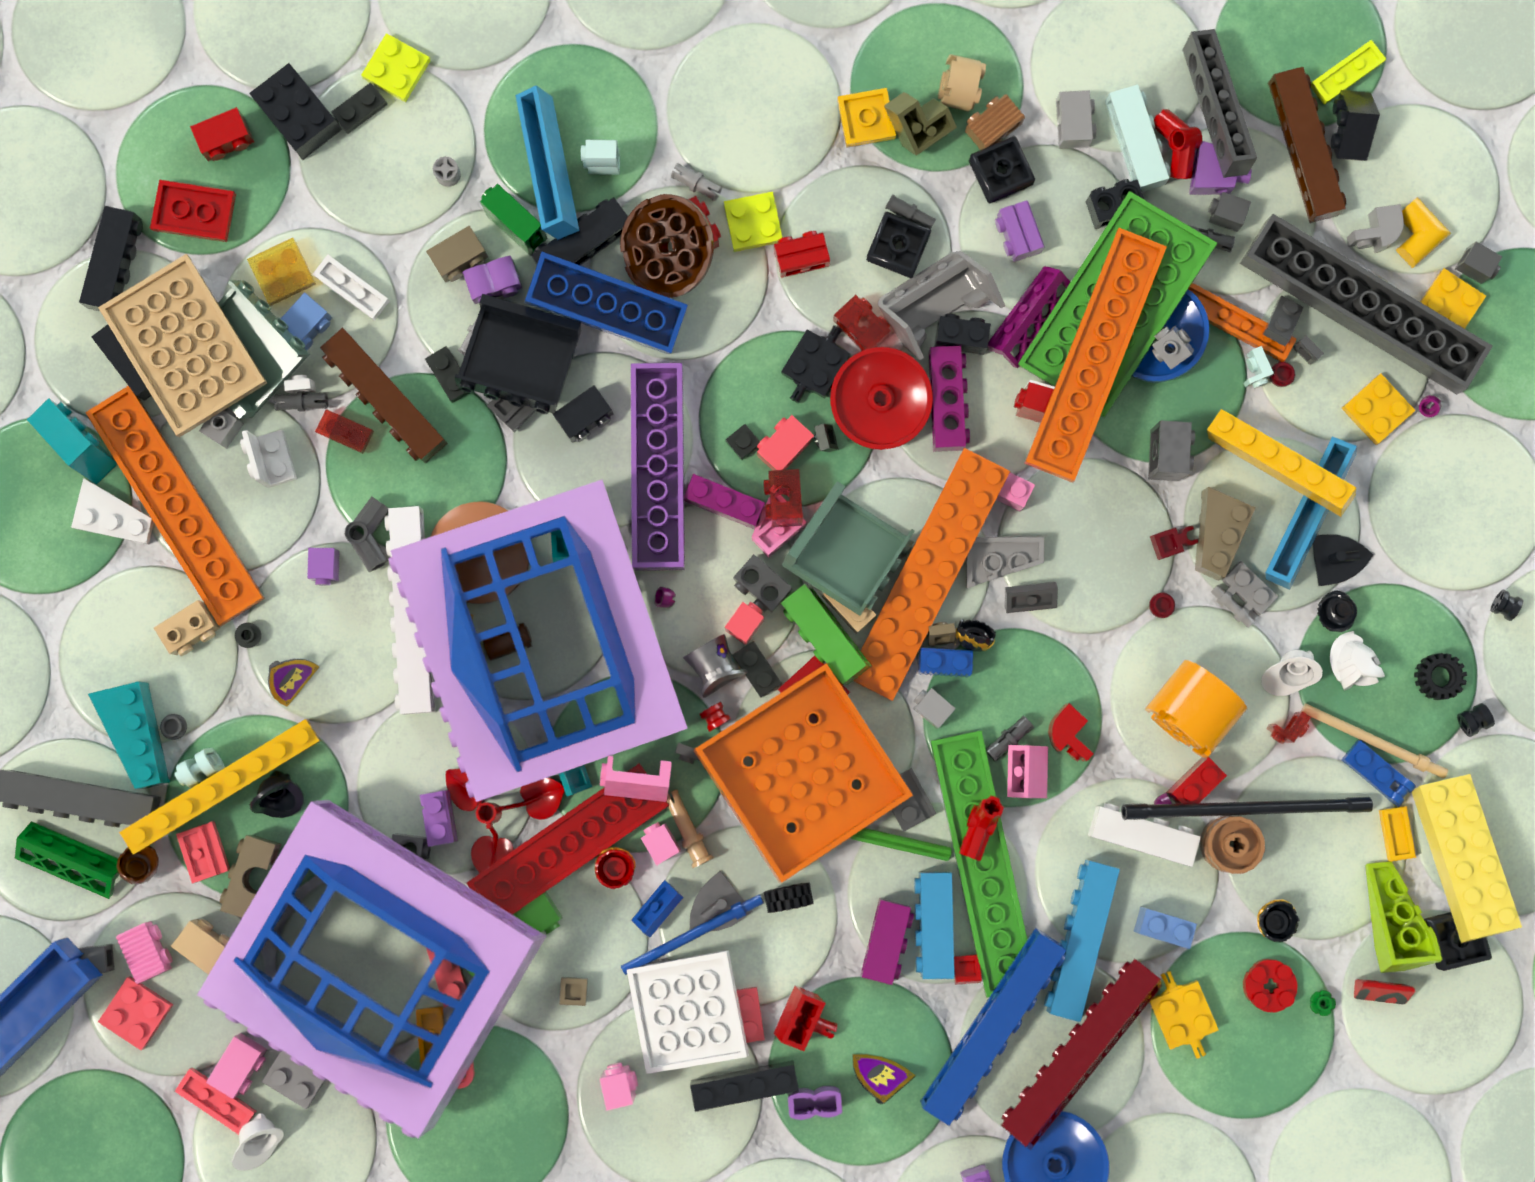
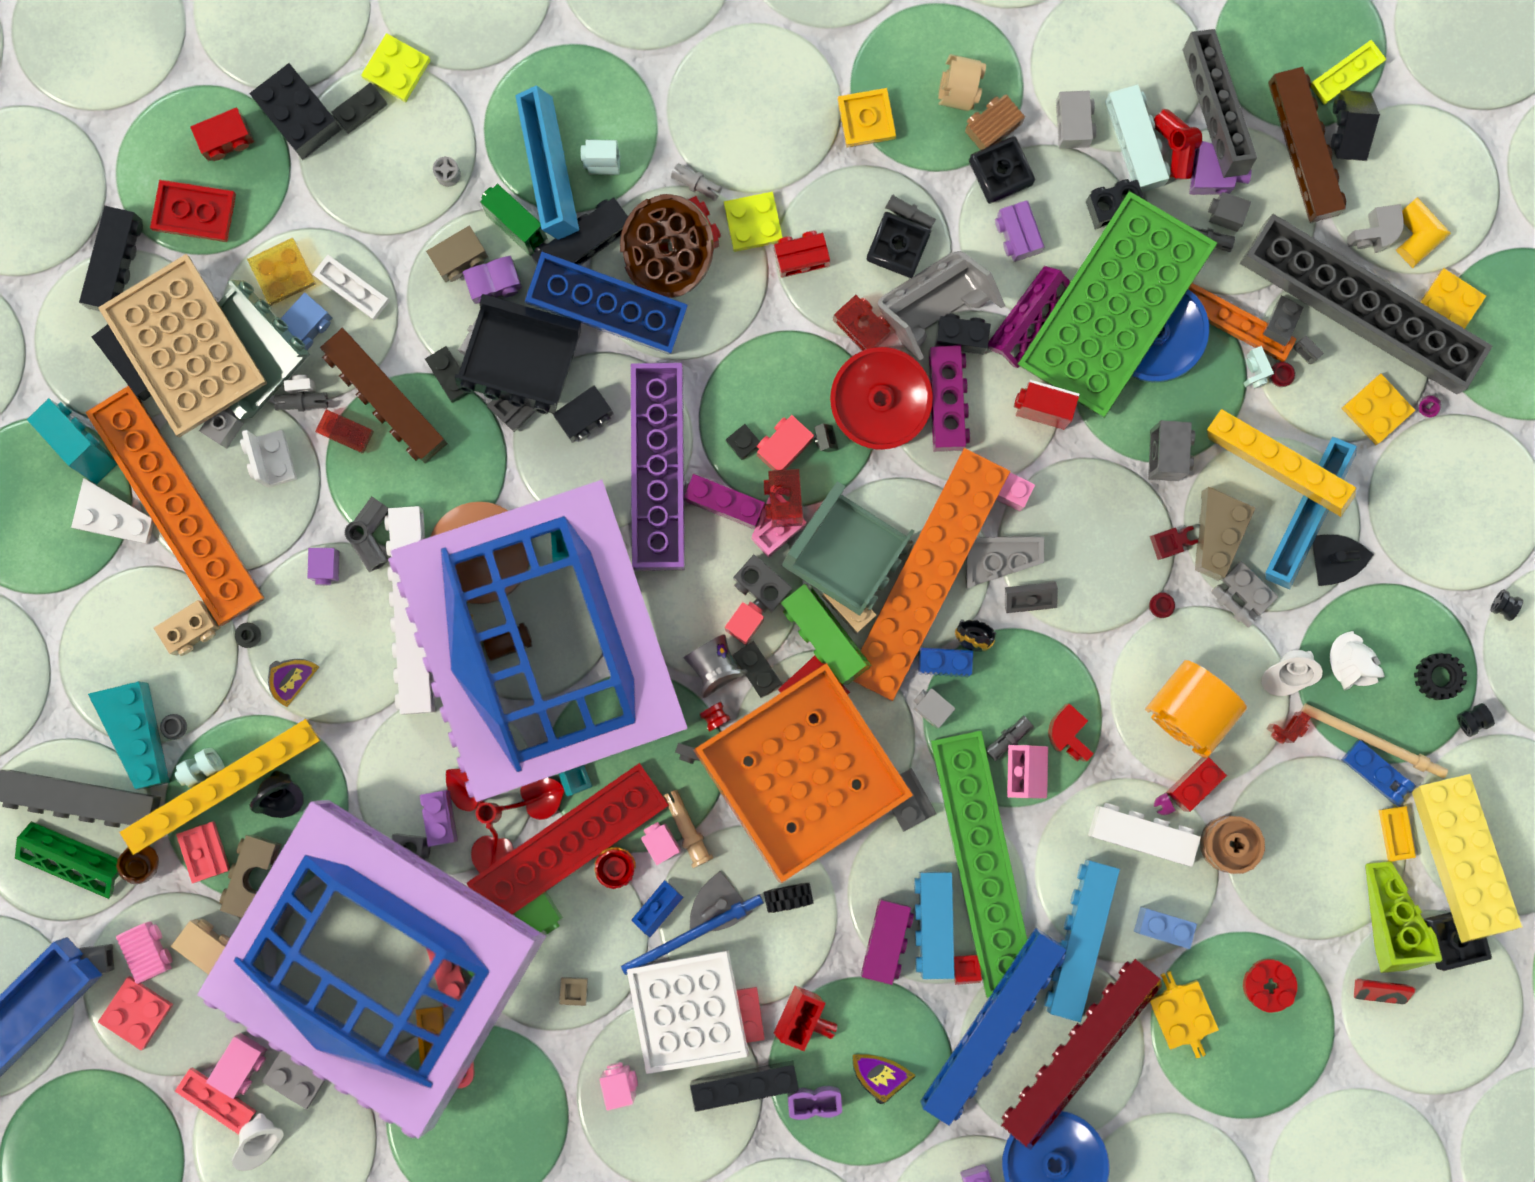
(634, 784): bright pink panel -> none
(664, 597): magenta hinge -> none
(815, 363): black plate -> none
(903, 844): bright green axle -> none
(917, 125): olive brick -> none
(941, 633): dark tan plate -> none
(980, 826): red piece -> none
(1095, 355): orange plate -> none
(1146, 811): black piece -> none
(1172, 355): light grey brick -> none
(1278, 920): black hair -> none
(1315, 1002): green plate -> none
(1337, 611): black hair -> none
(1479, 263): dark grey brick -> none

